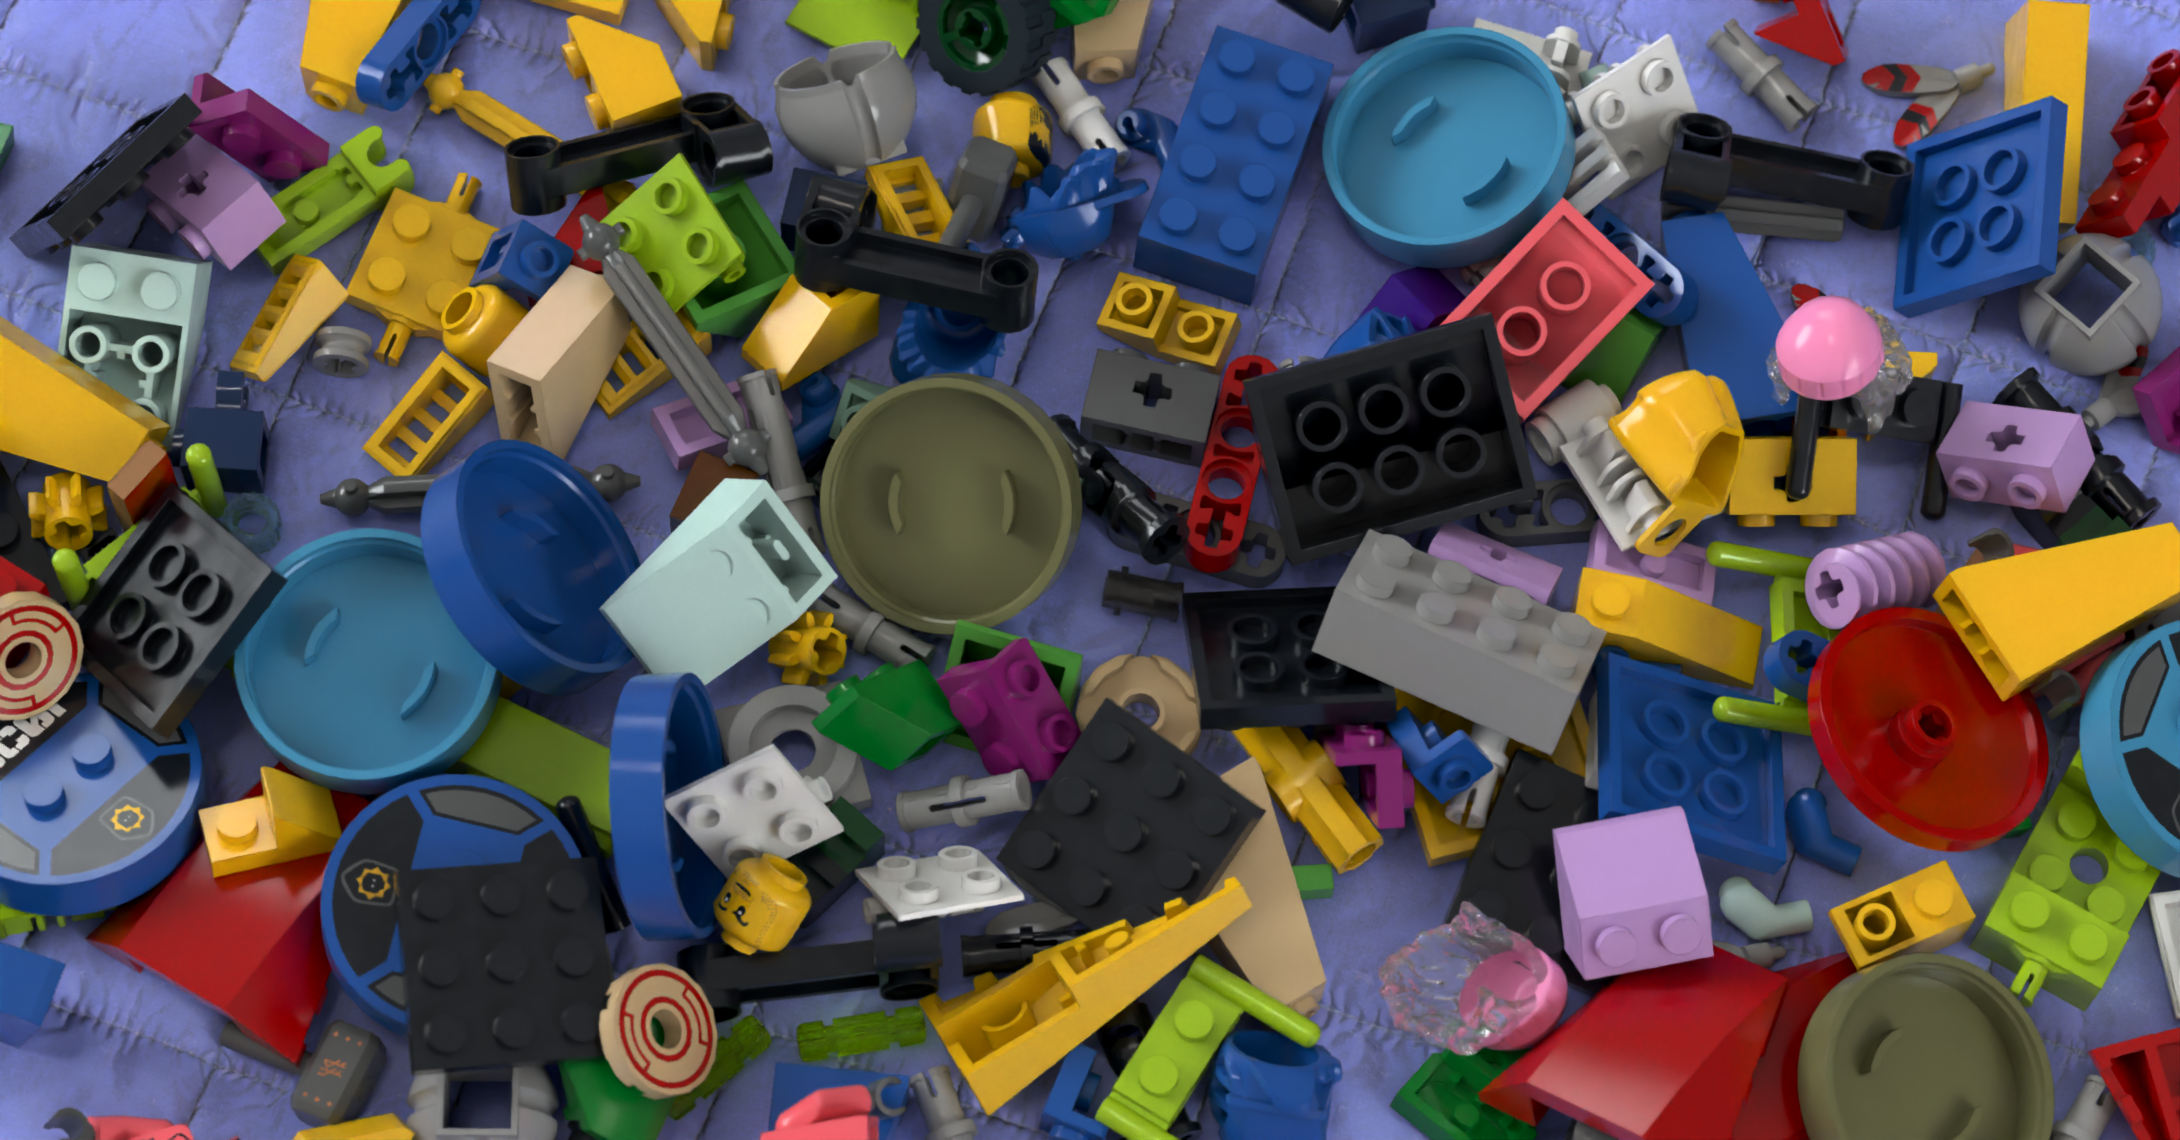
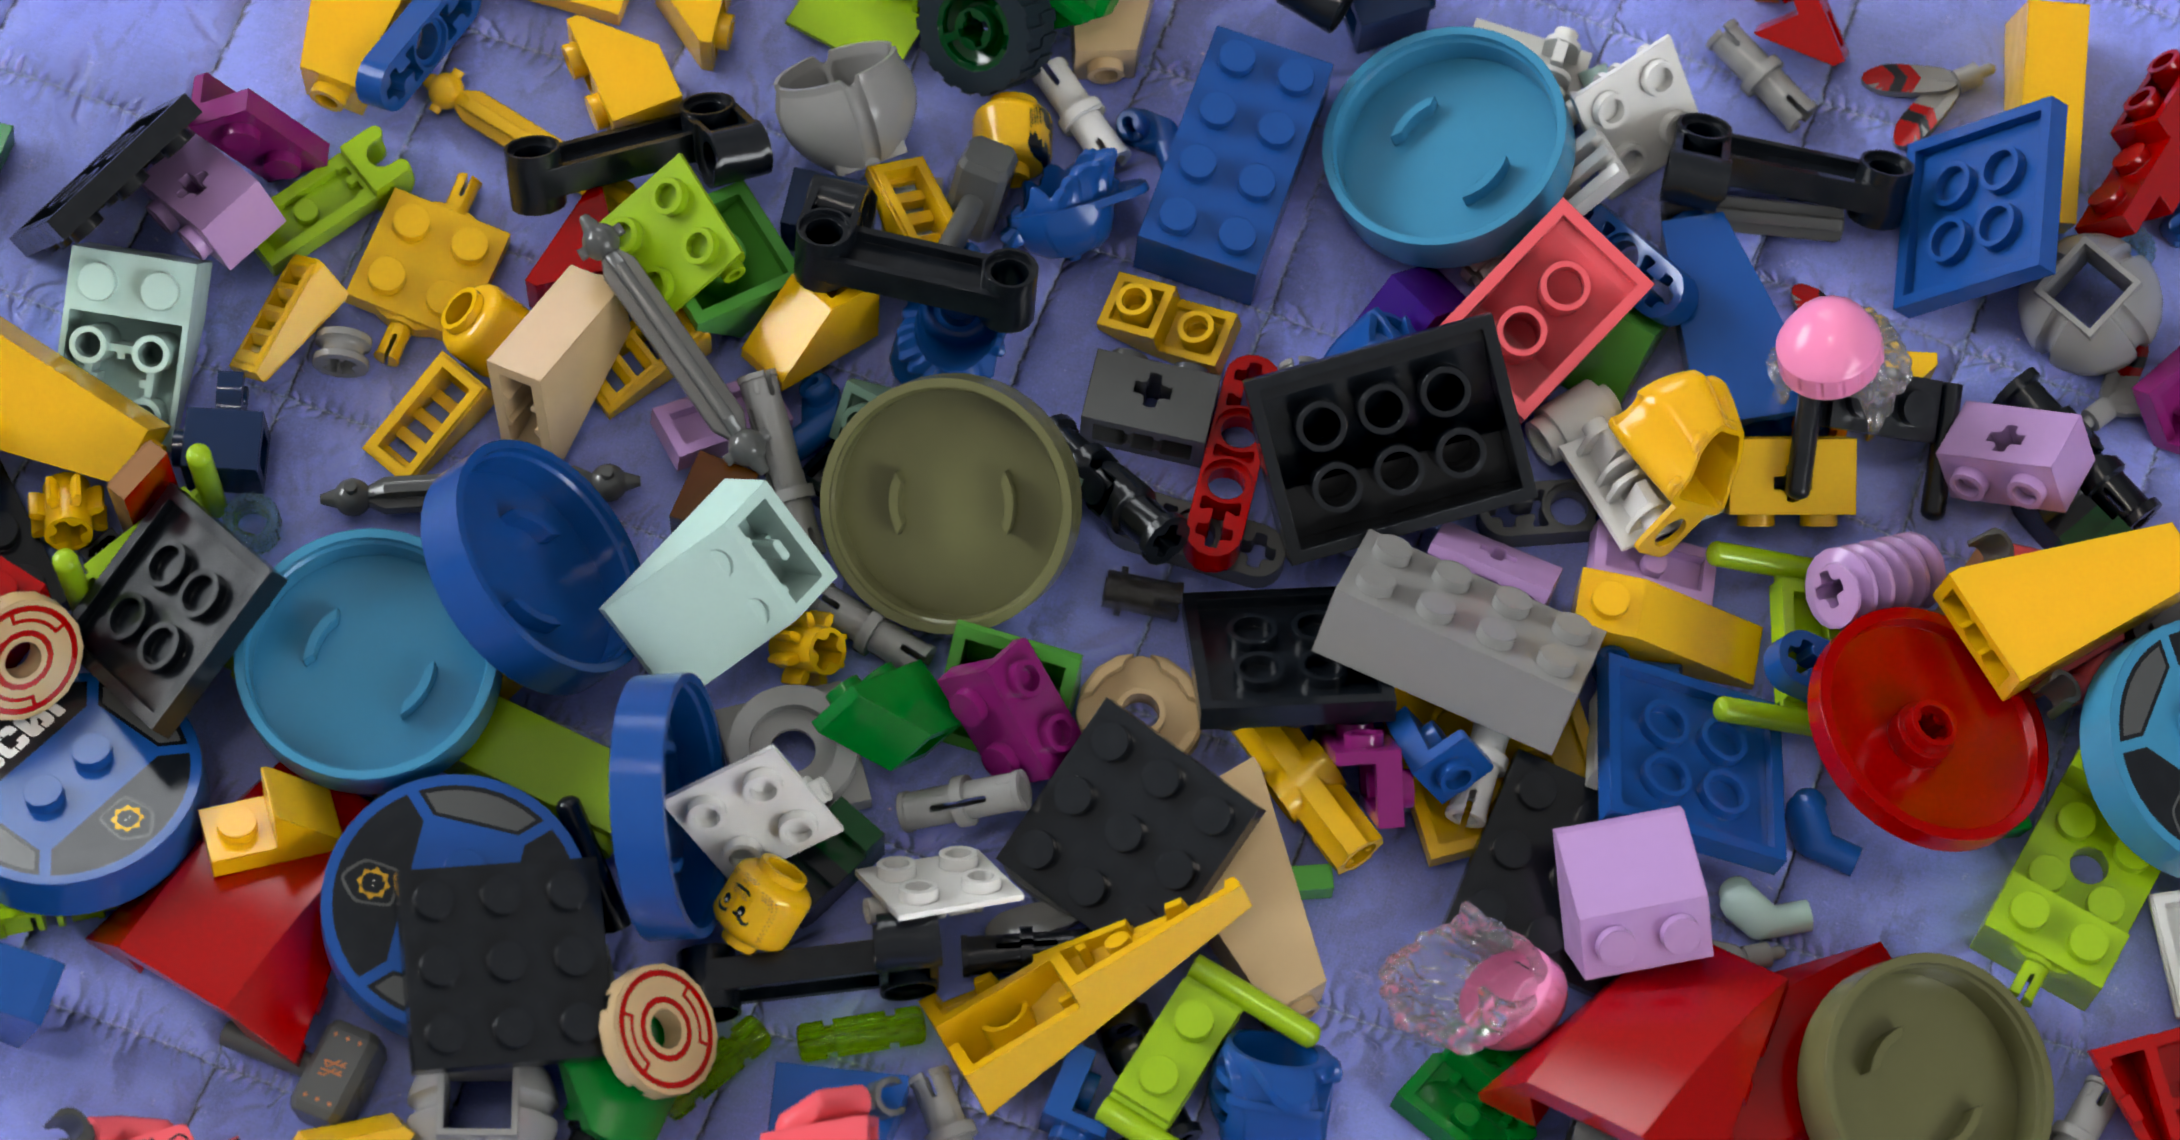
(522, 260): blue bracket -> none
(1904, 917): yellow slope -> none

